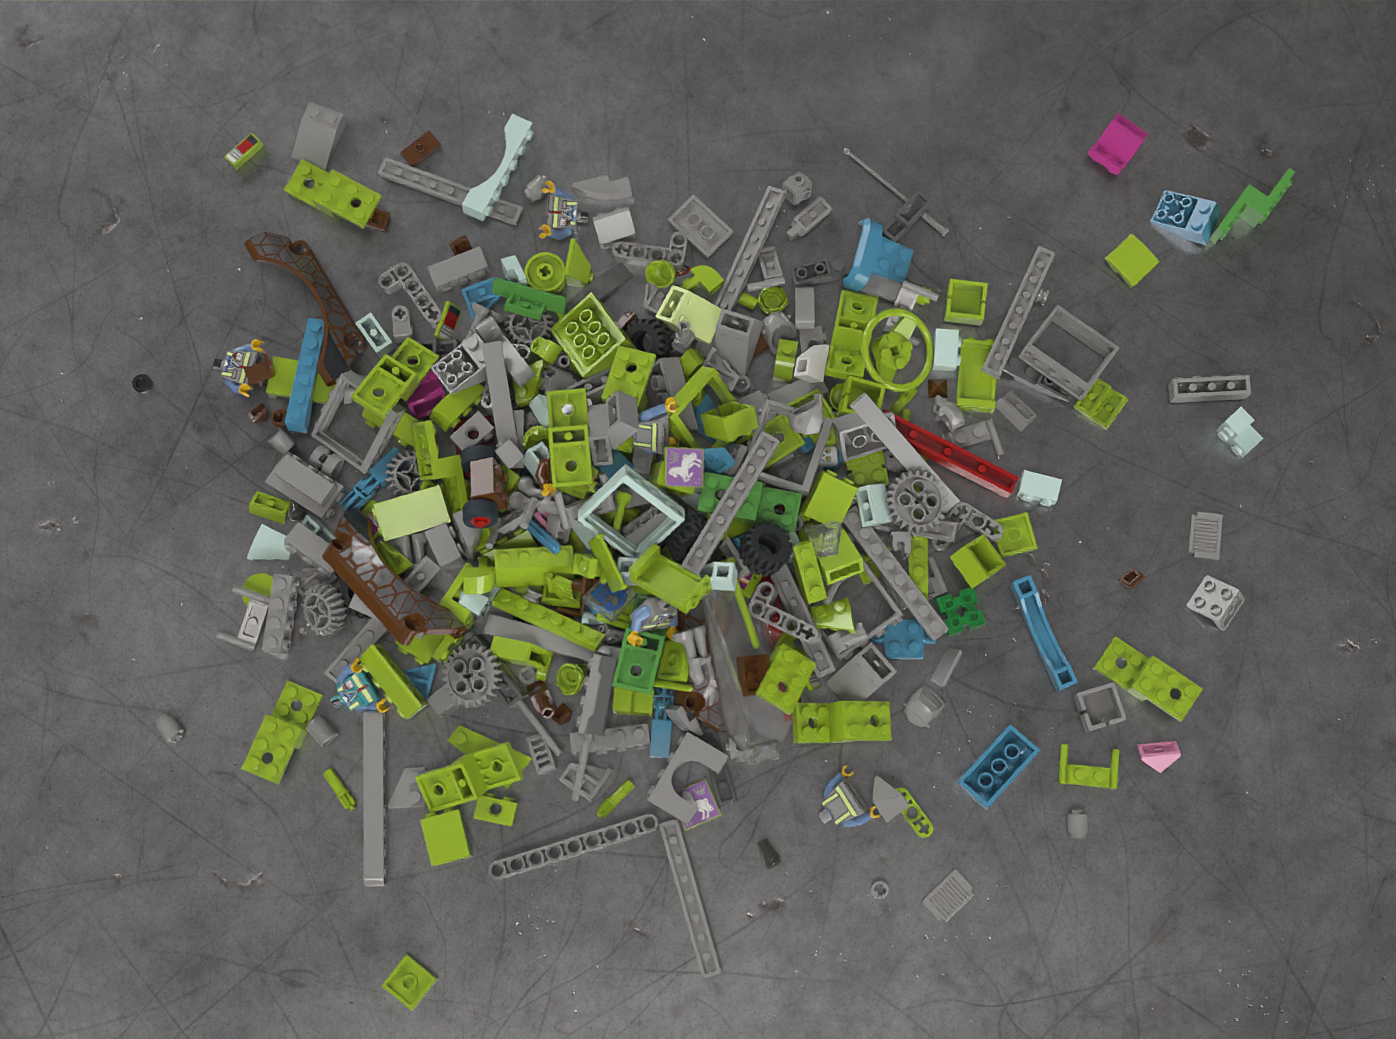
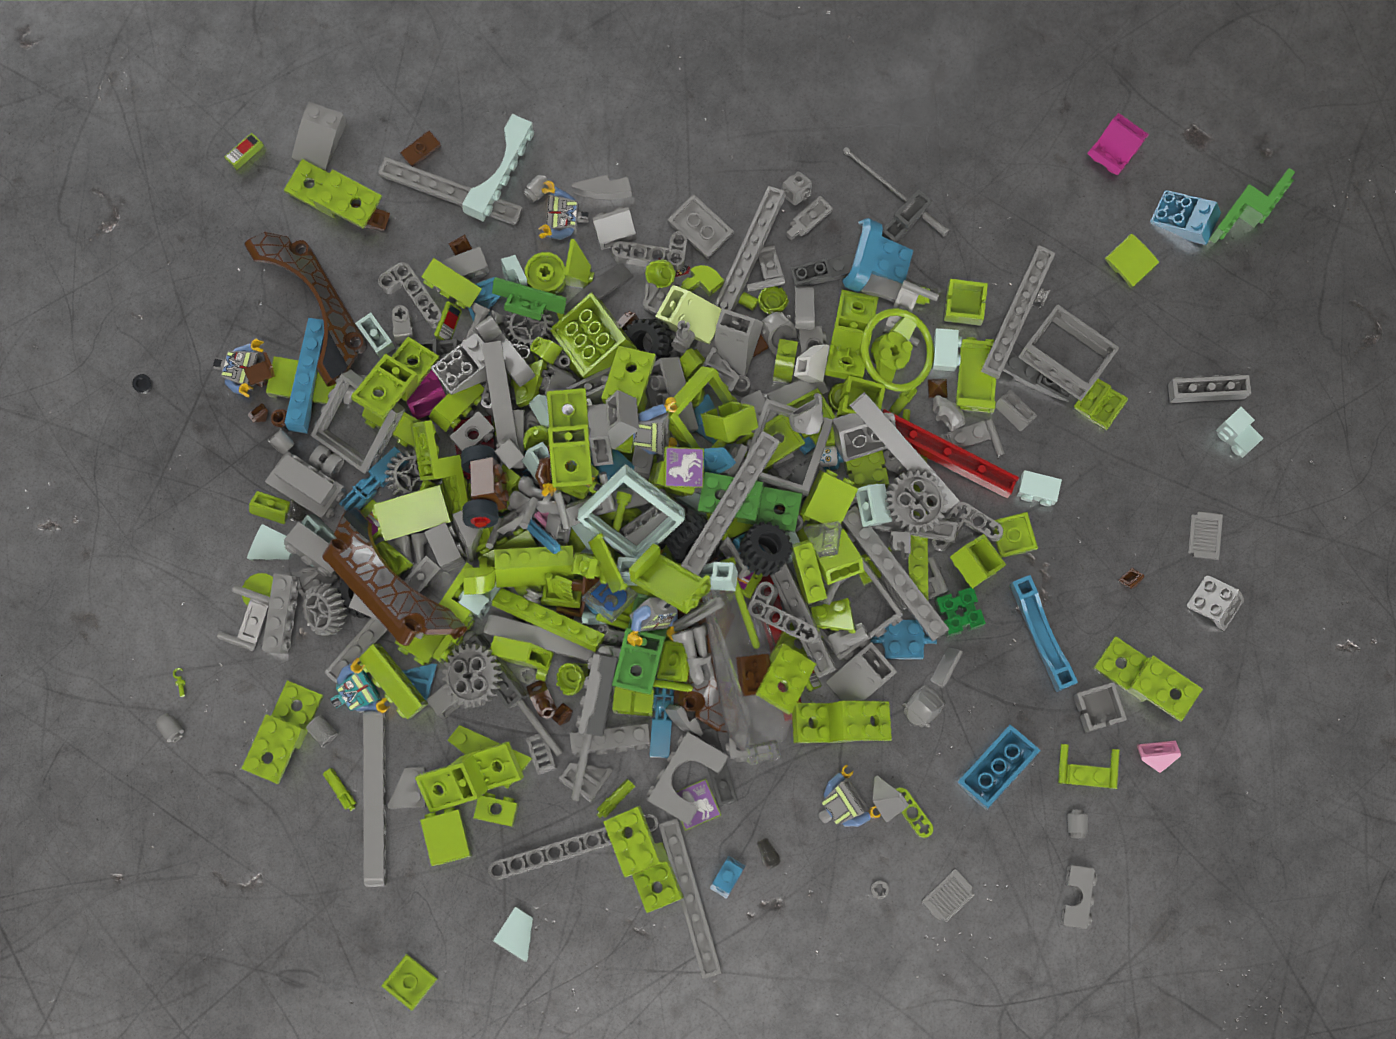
(179, 682): none -> lime hand
(451, 284): none -> lime brick
(516, 934): none -> light aqua slope
(643, 859): none -> lime bracket
(698, 614): none -> light grey axle
(727, 877): none -> dark azure torso
(1079, 914): none -> light grey arch

